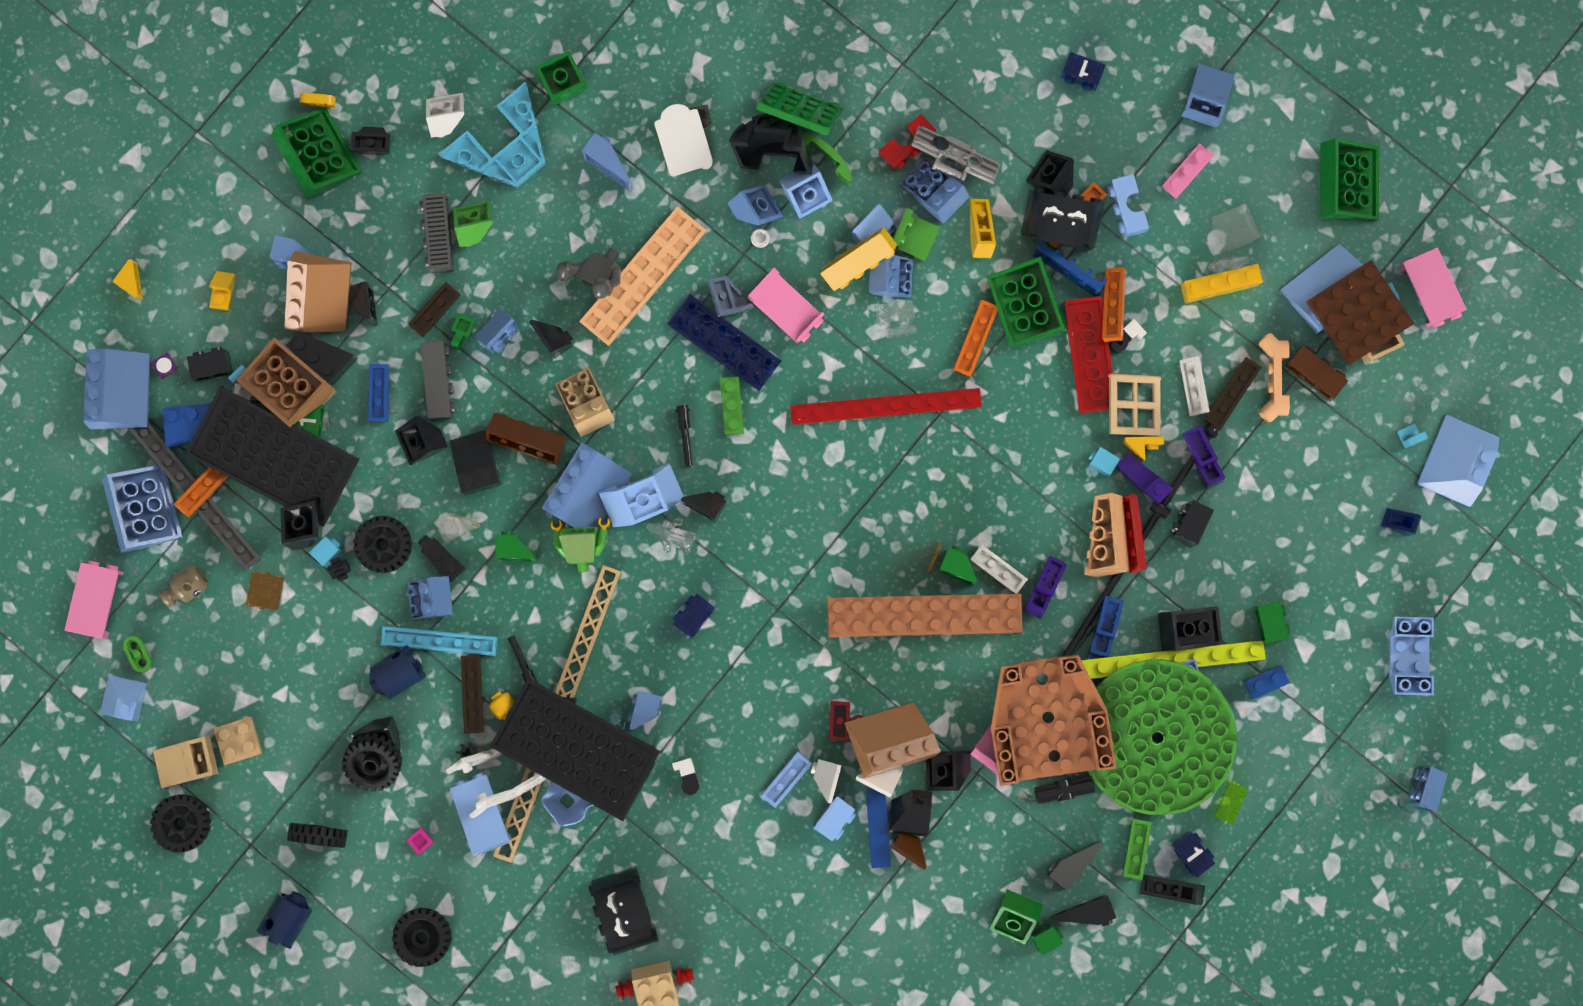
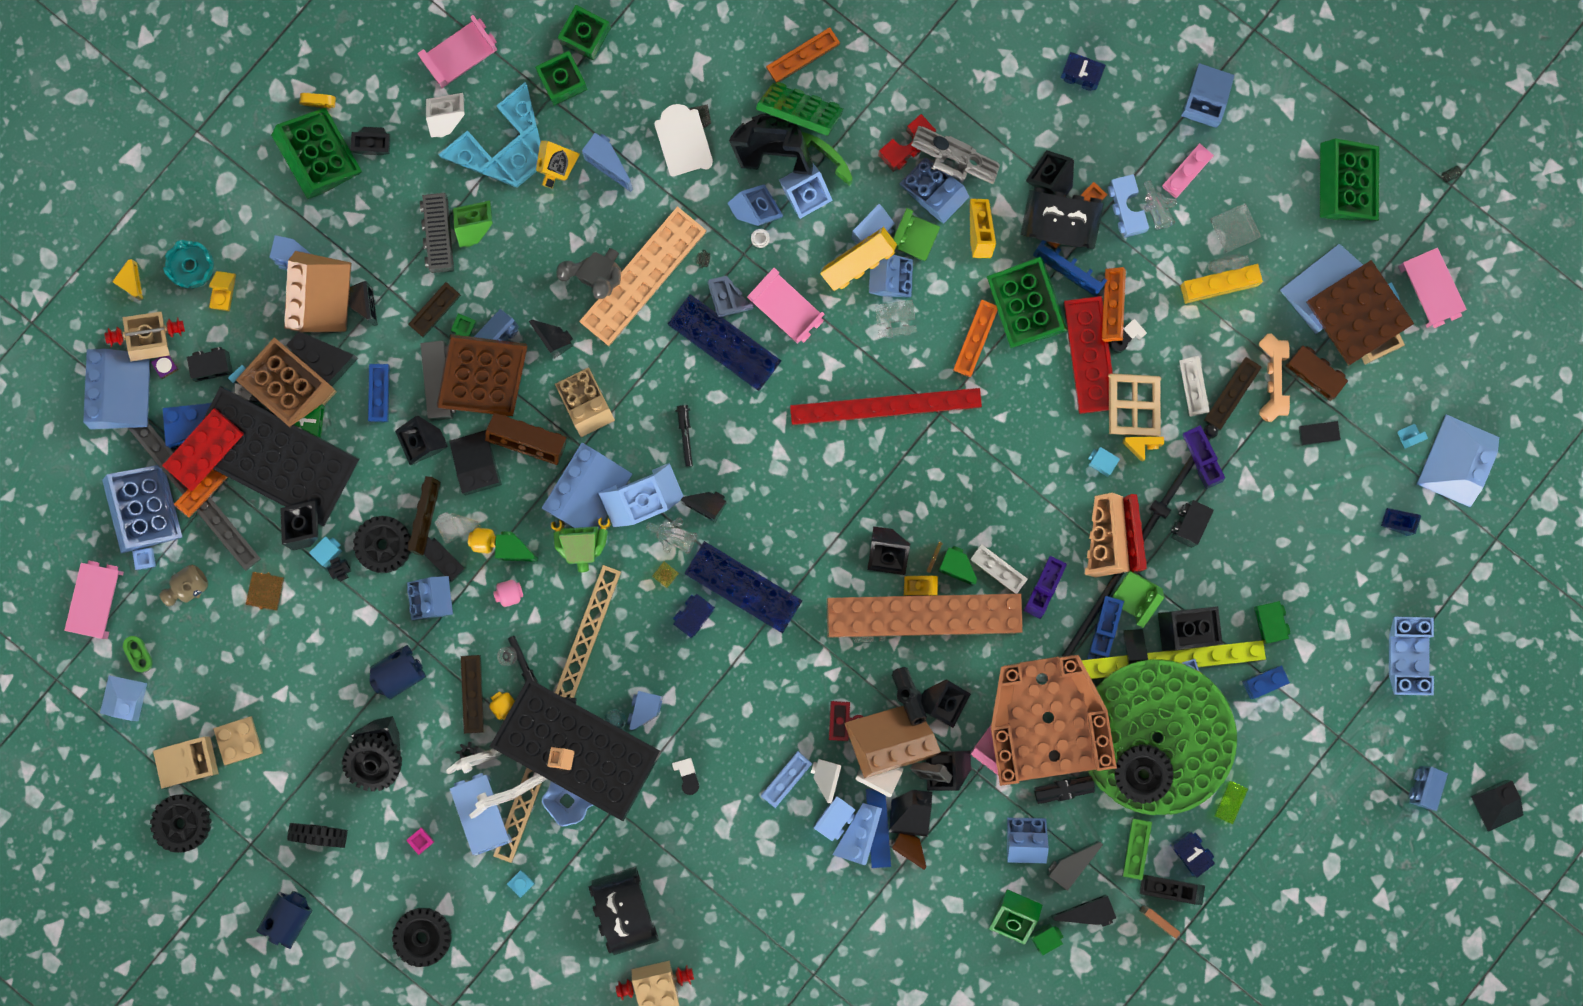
(144, 558): none -> light blue tile
(145, 335): none -> tan brick
(178, 257): none -> teal plate
(203, 449): none -> red plate
(424, 515): none -> dark brown plate
(439, 641): medium azure tile -> none
(459, 52): none -> bright pink panel
(481, 375): none -> reddish brown plate
(482, 540): none -> yellow head
(507, 656): none -> clear tile
(508, 593): none -> bright pink head
(520, 883): none -> medium azure plate
(555, 162): none -> yellow torso
(560, 758): none -> light nougat slope
(584, 32): none -> green brick
(665, 574): none -> clear yellow plate
(703, 259): none -> clear smoke plate
(731, 406): bright green plate -> none
(743, 587): none -> clear blue plate
(803, 55): none -> orange plate
(859, 835): none -> light blue wing
(888, 551): none -> black slope
(909, 696): none -> black piece
(920, 585): none -> yellow slope
(931, 772): none -> dark grey plate
(945, 702): none -> black slope
(1027, 840): none -> medium blue slope
(1135, 645): none -> black tile
(1139, 597): none -> bright green bracket
(1144, 478): dark purple slope -> none
(1144, 789): none -> black wheel
(1157, 207): none -> clear piece
(1158, 920): none -> nougat tile
(1319, 433): none -> black tile
(1453, 172): none -> clear smoke piece
(1498, 804): none -> black slope

